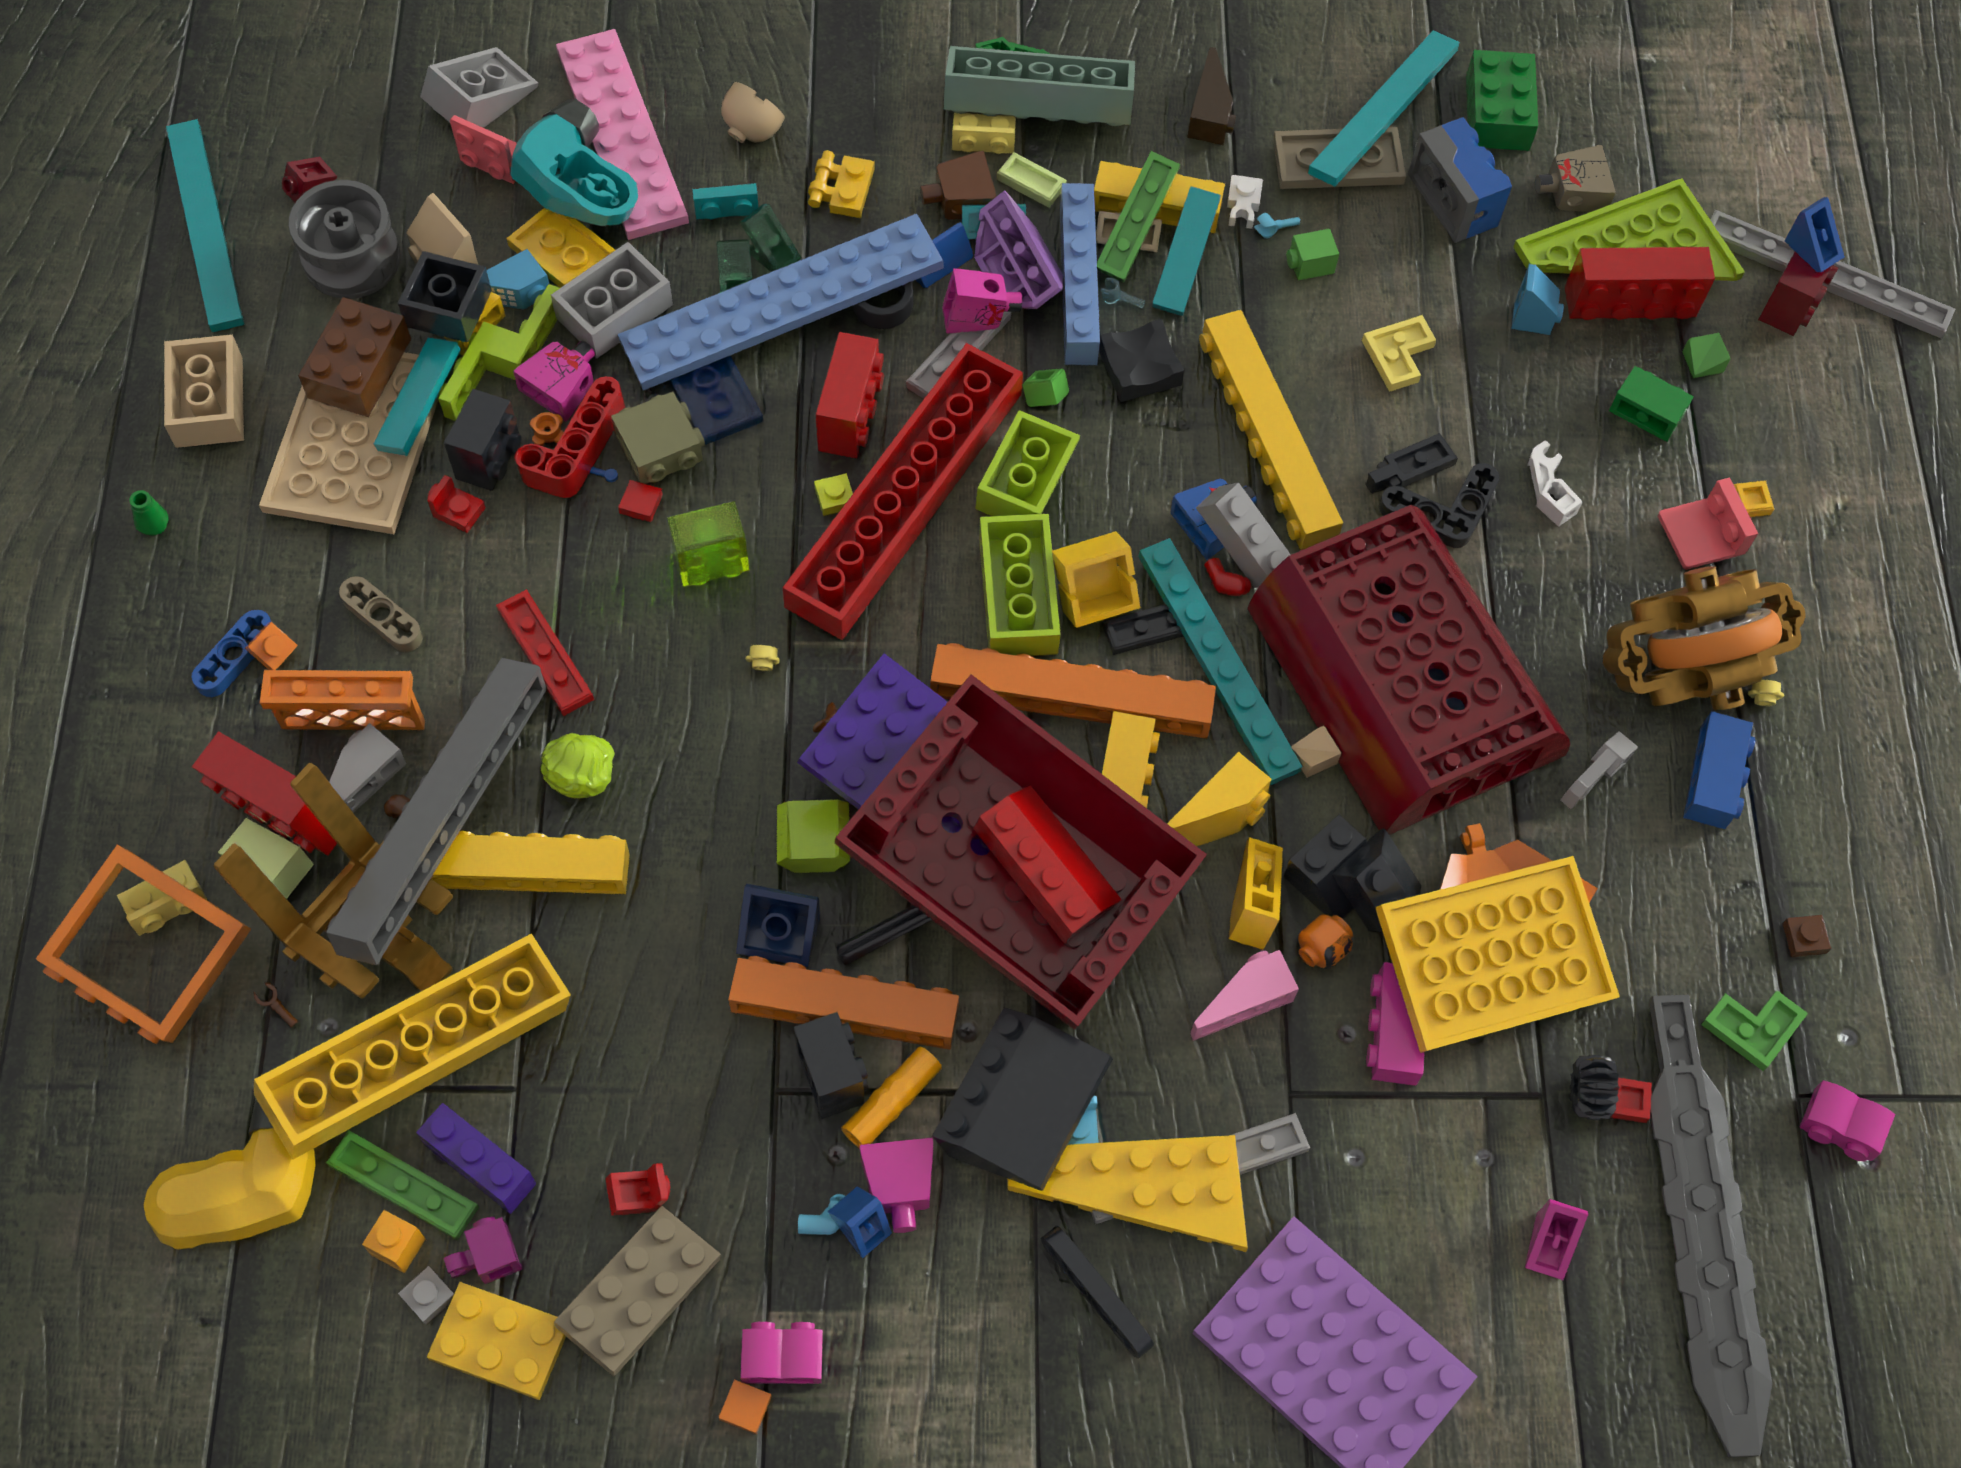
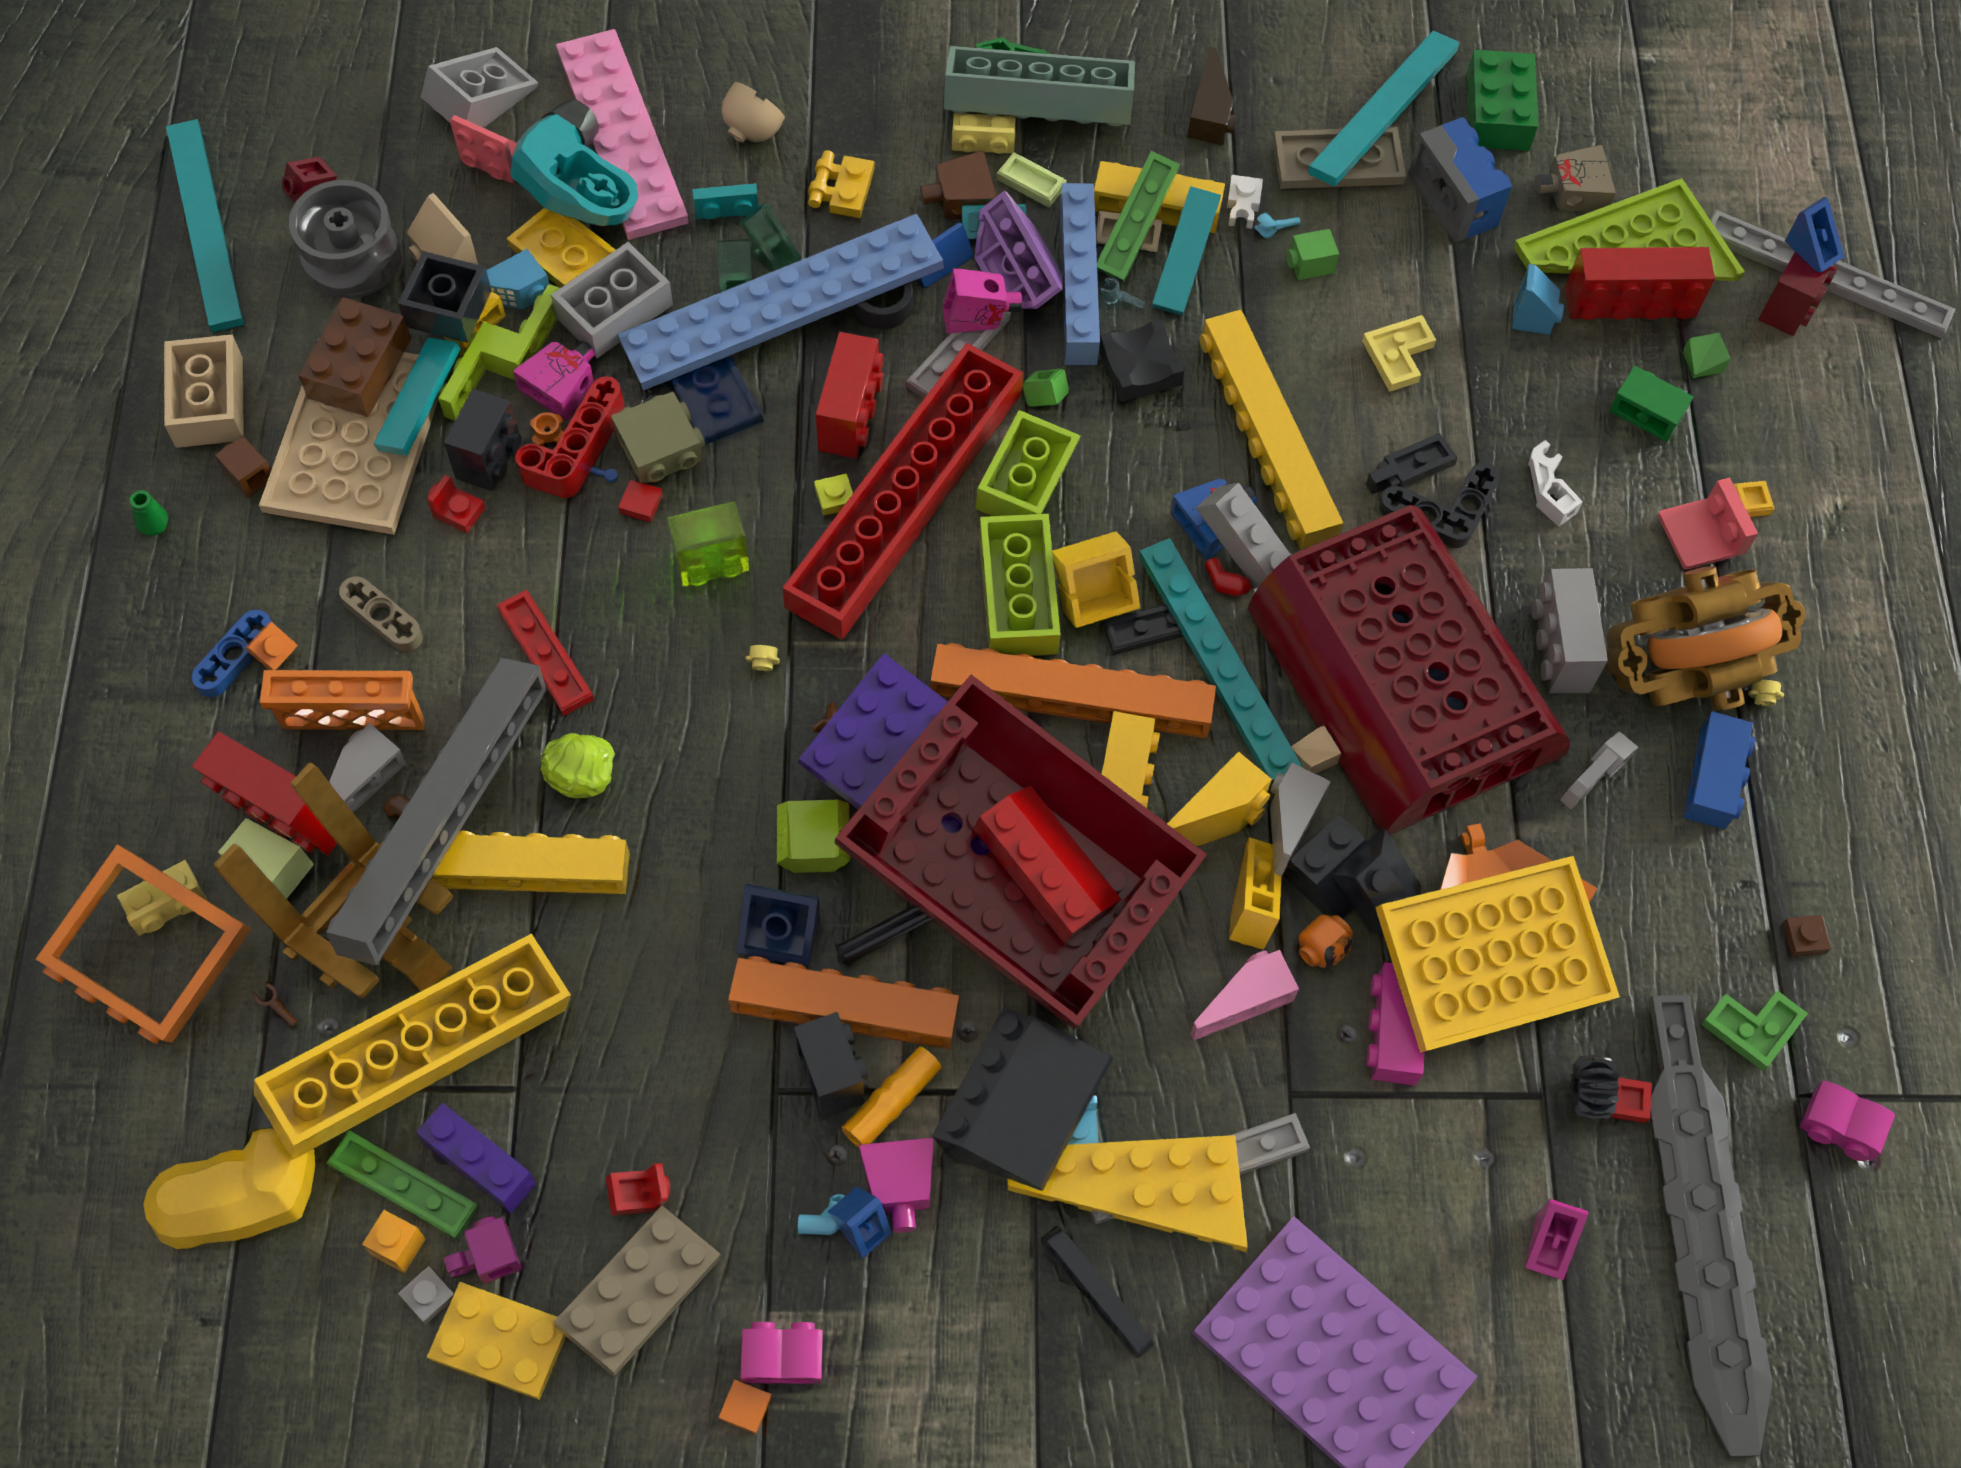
(244, 466): none -> reddish brown brick
(1292, 810): none -> light grey slope
(1569, 631): none -> light grey brick

